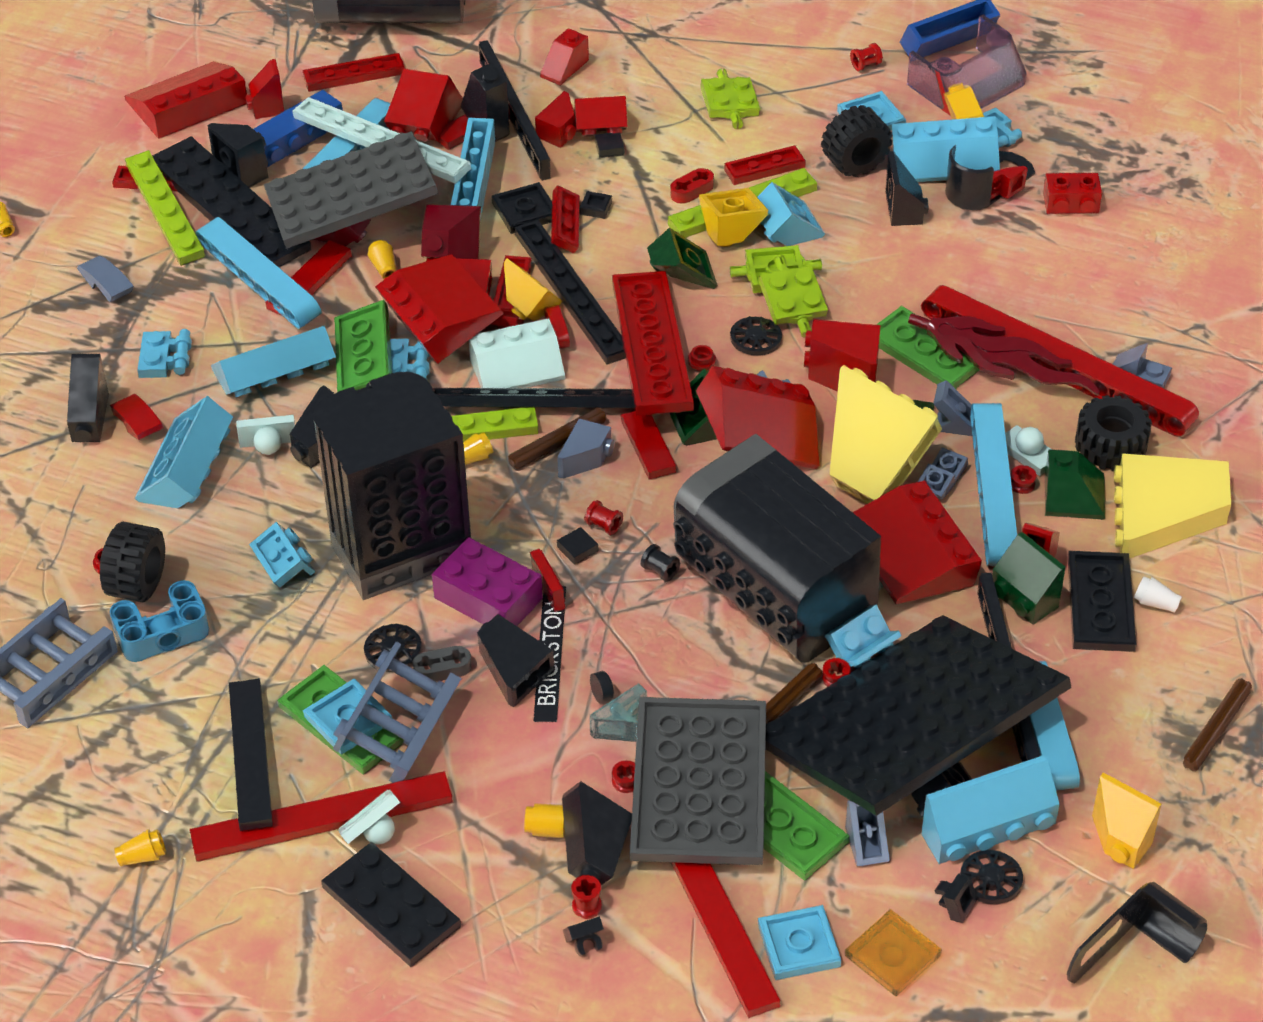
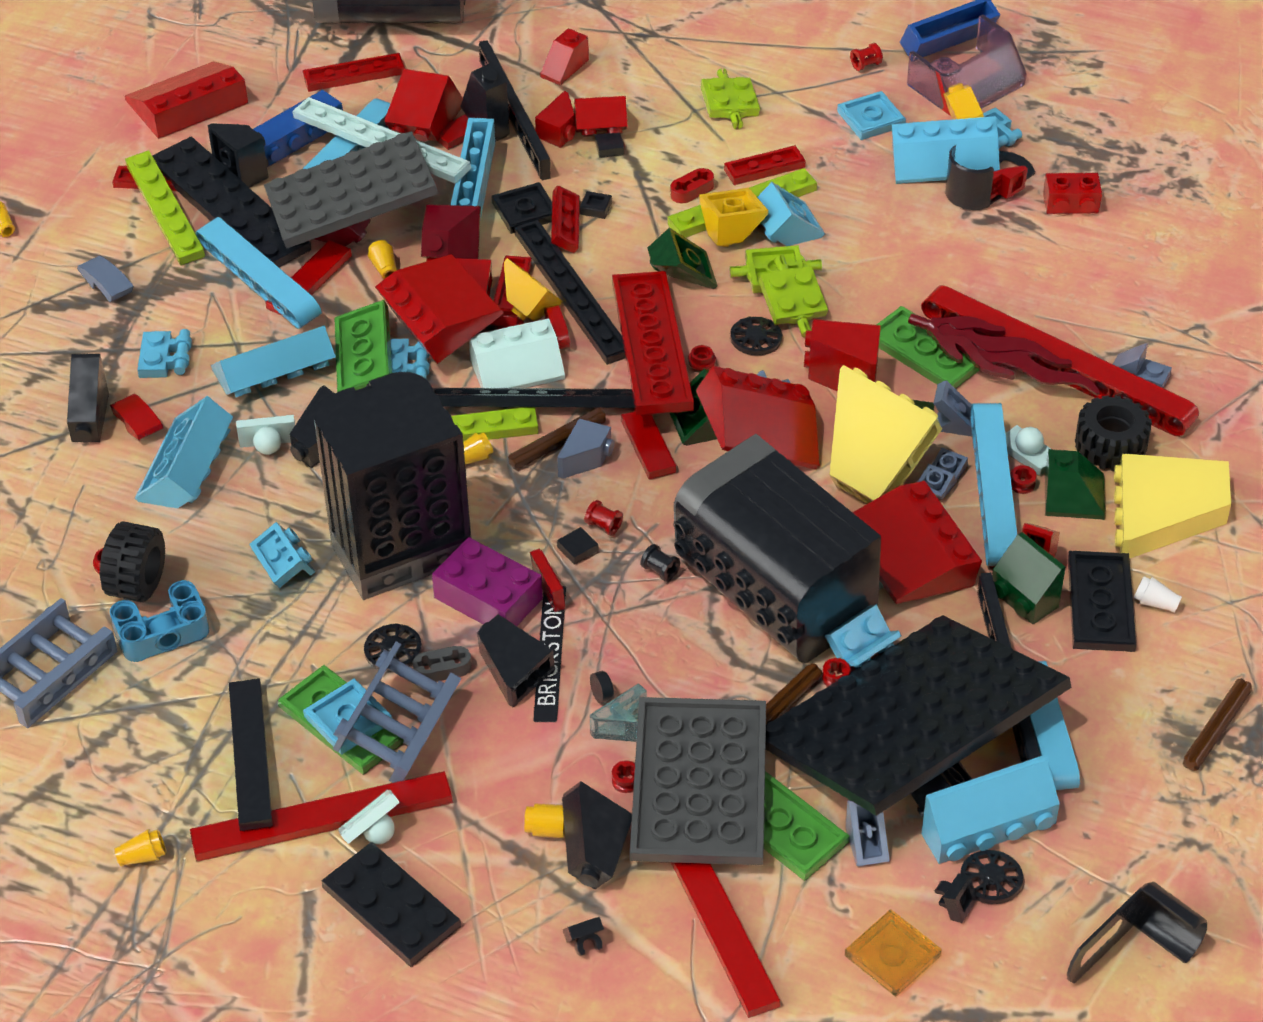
(266, 92): red slope -> none
(586, 892): red bush -> none
(799, 942): medium azure tile -> none
(856, 141): black tyre -> none
(903, 194): black slope -> none
(1124, 820): yellow slope -> none

